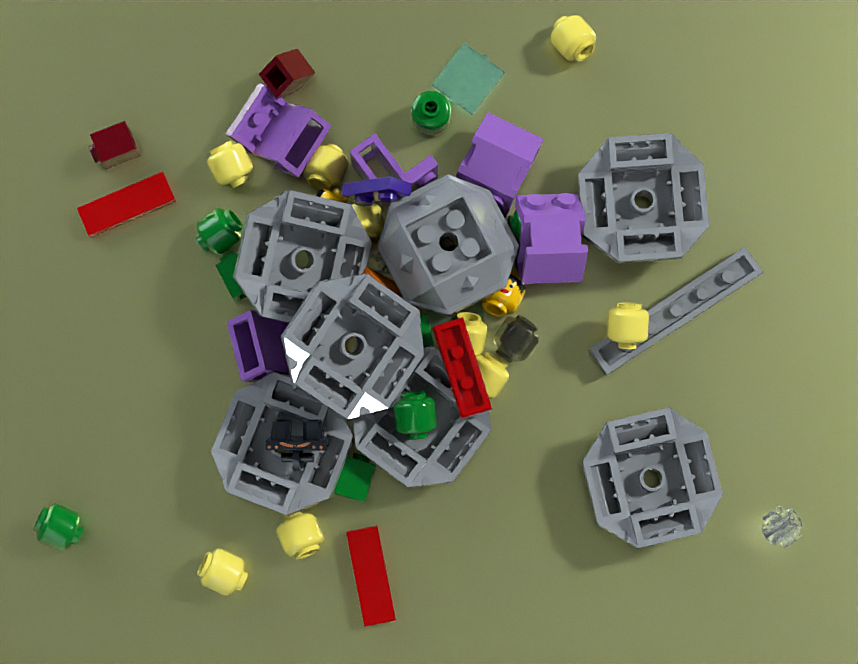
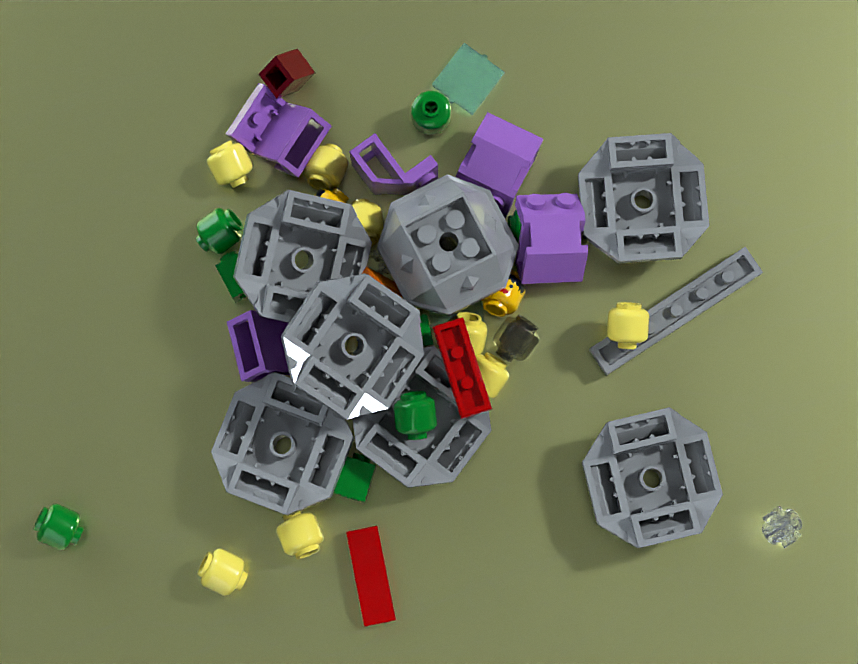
(113, 145): dark red brick -> none
(126, 204): red tile -> none
(312, 440): black hips -> none
(379, 189): dark purple plate -> none
(573, 38): light yellow head -> none

